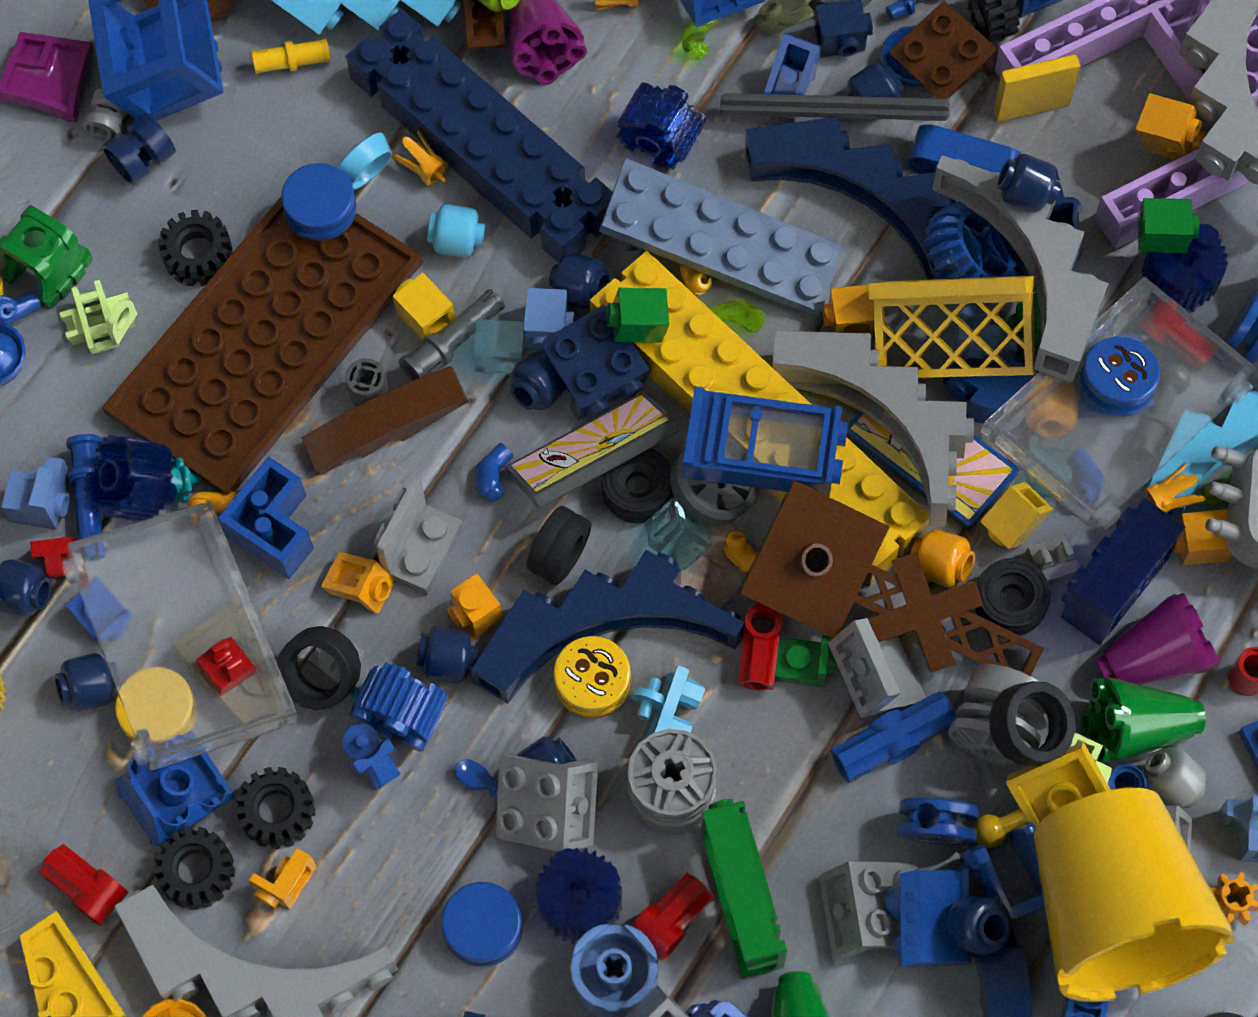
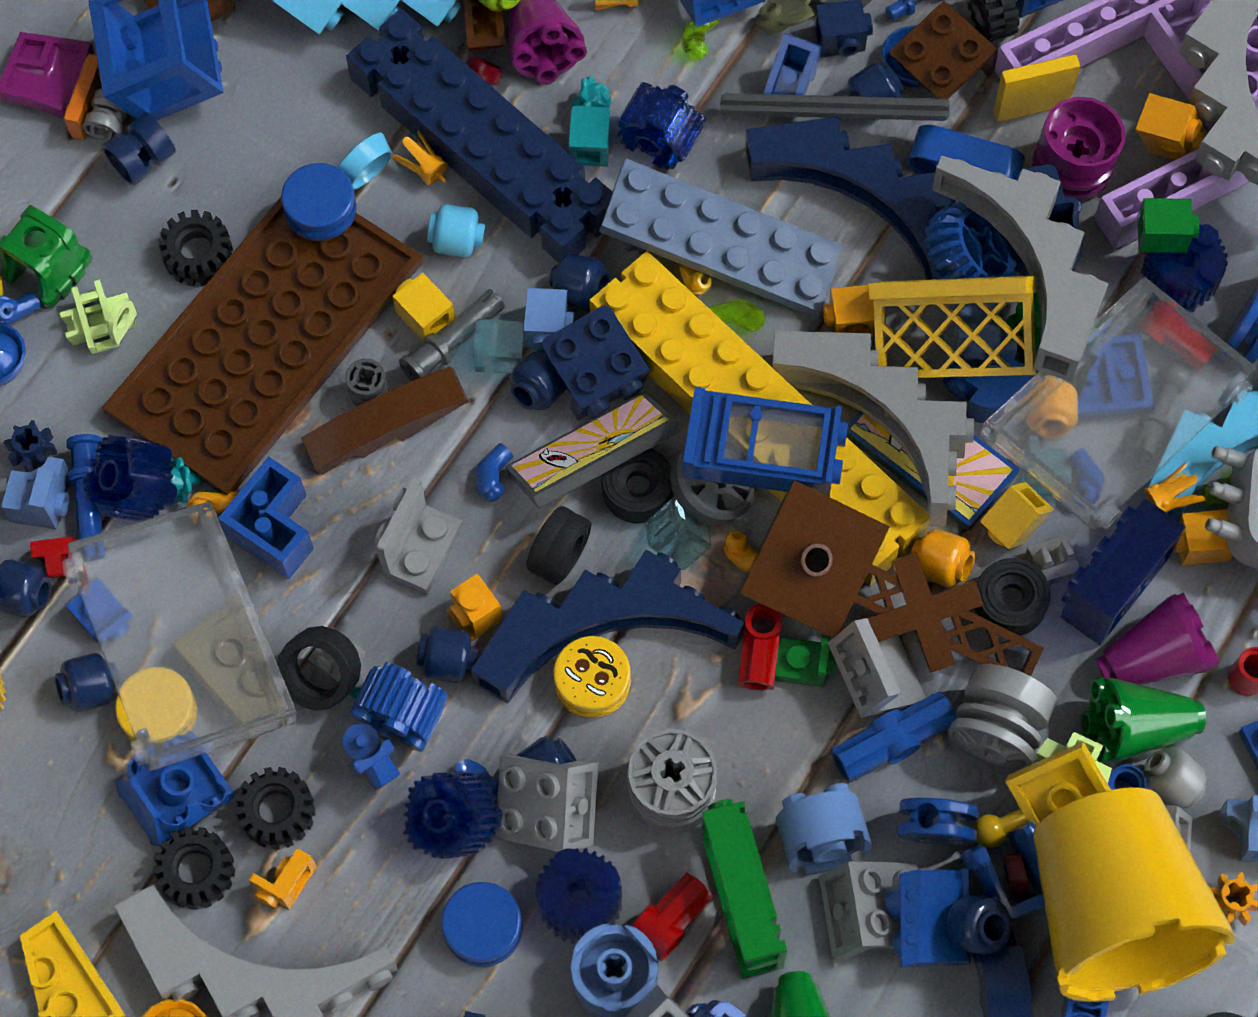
(30, 446): none -> dark blue gear
(79, 104): none -> orange tile
(90, 890): red piece -> none
(225, 665): red tile -> none
(290, 56): yellow pin -> none
(359, 581): light orange bracket -> none
(451, 814): none -> clear blue brick
(485, 69): none -> dark red tile
(590, 135): none -> teal panel
(592, 94): none -> teal plant
(639, 315): green brick -> none
(675, 690): medium azure hips -> none
(822, 829): none -> medium blue brick
(1016, 874): none -> dark red tile
(1028, 183): dark blue head -> none
(1060, 723): black tyre -> none
(1083, 143): none -> magenta wheel
(1119, 376): blue head -> none

